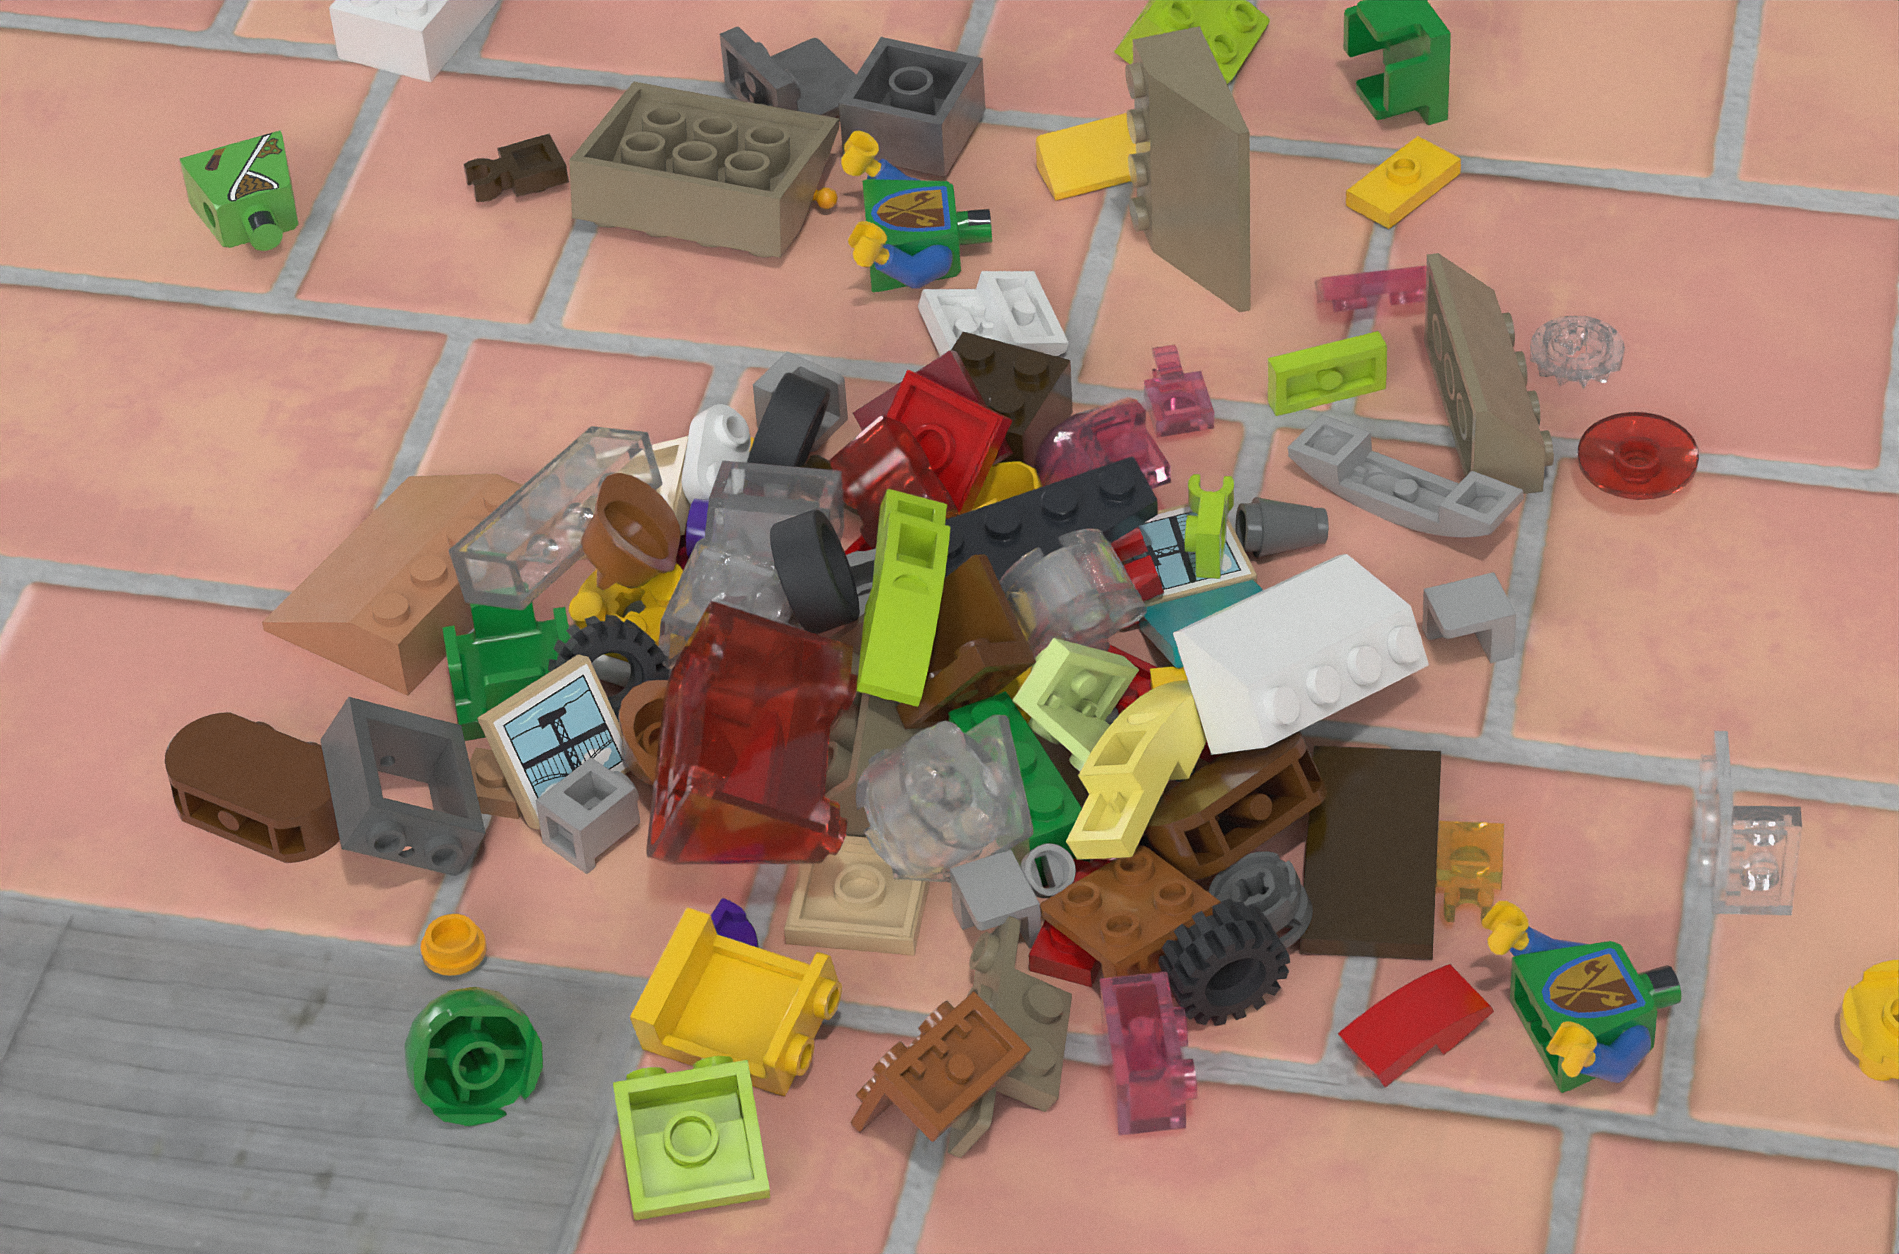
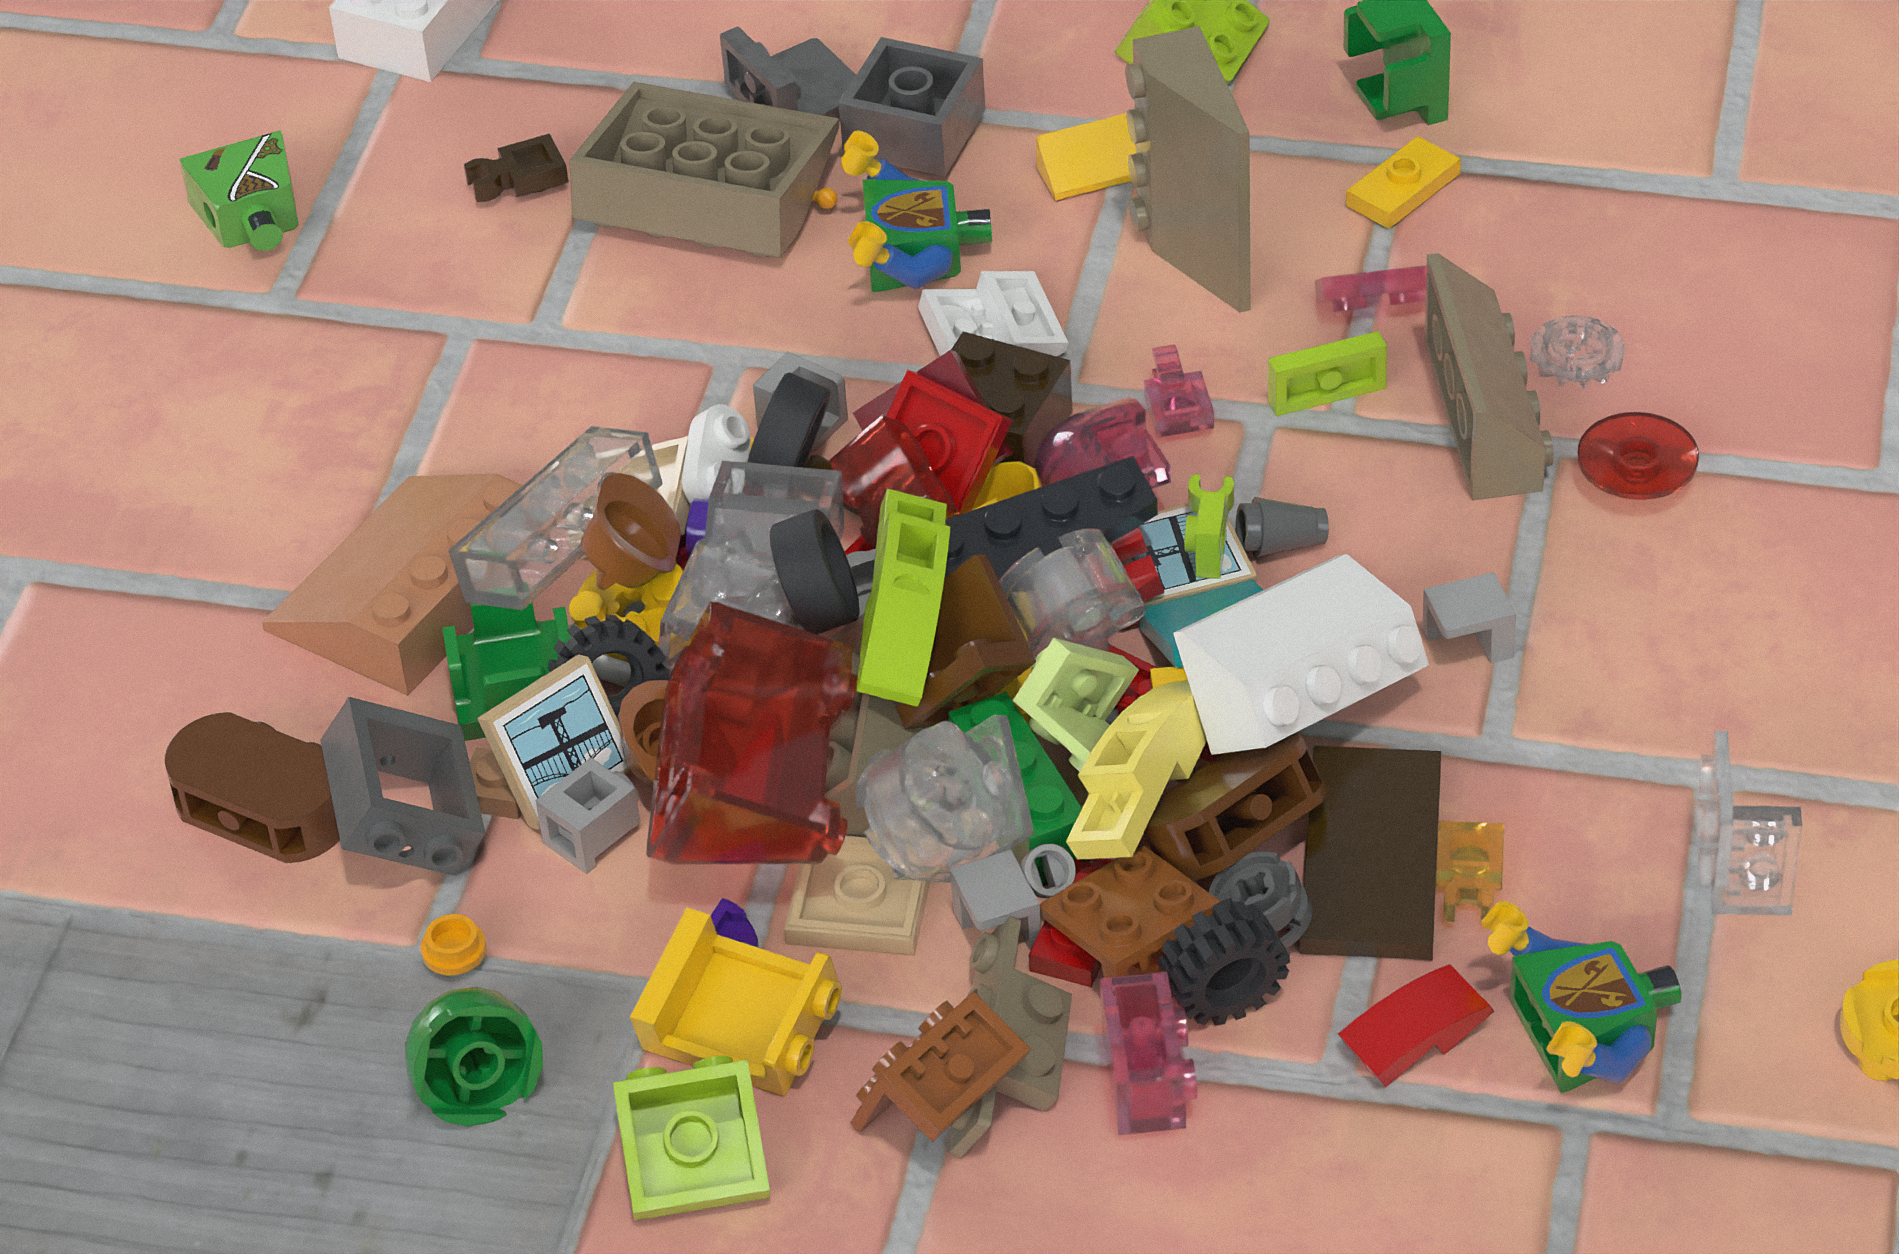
(1398, 492): light grey slope -> none

